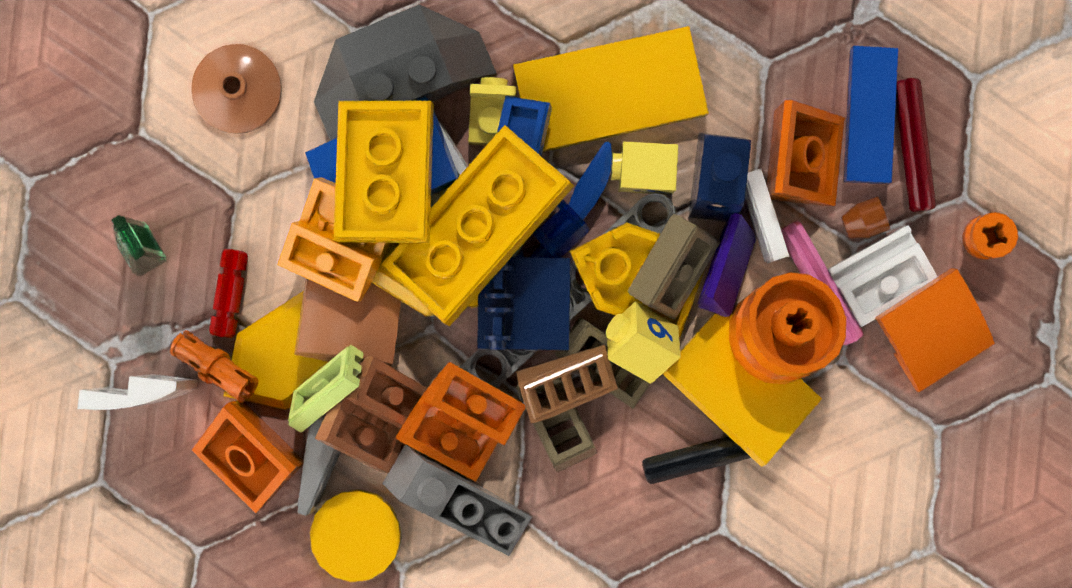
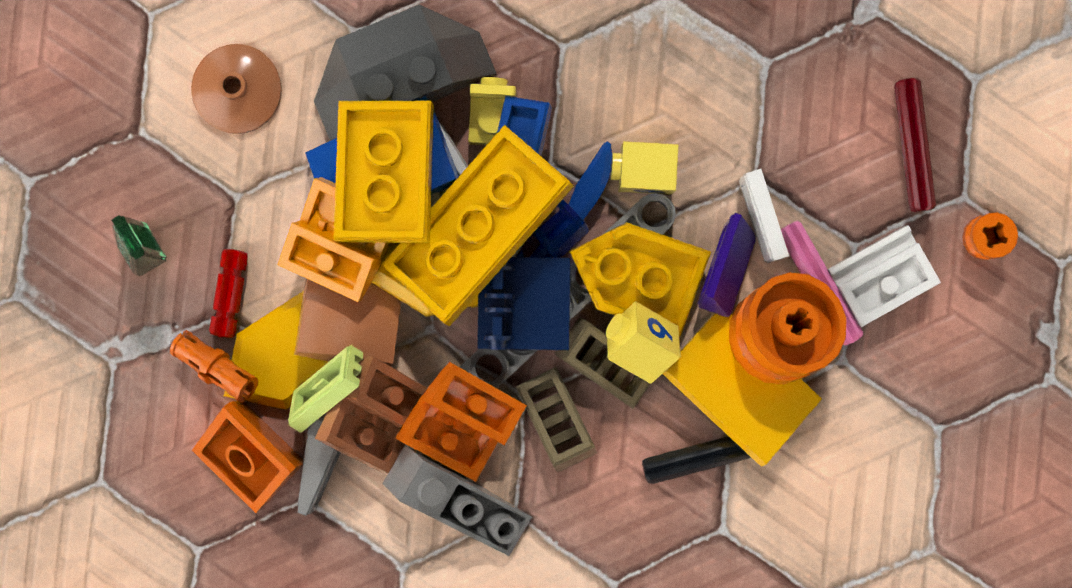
(141, 391): white slope -> none
(355, 535): yellow tile -> none
(572, 397): medium nougat slope -> none
(616, 87): yellow tile -> none
(673, 266): dark tan slope -> none
(719, 176): dark blue torso -> none
(805, 154): orange slope -> none
(866, 219): dark orange hose -> none
(870, 115): blue tile -> none
(936, 329): orange slope -> none

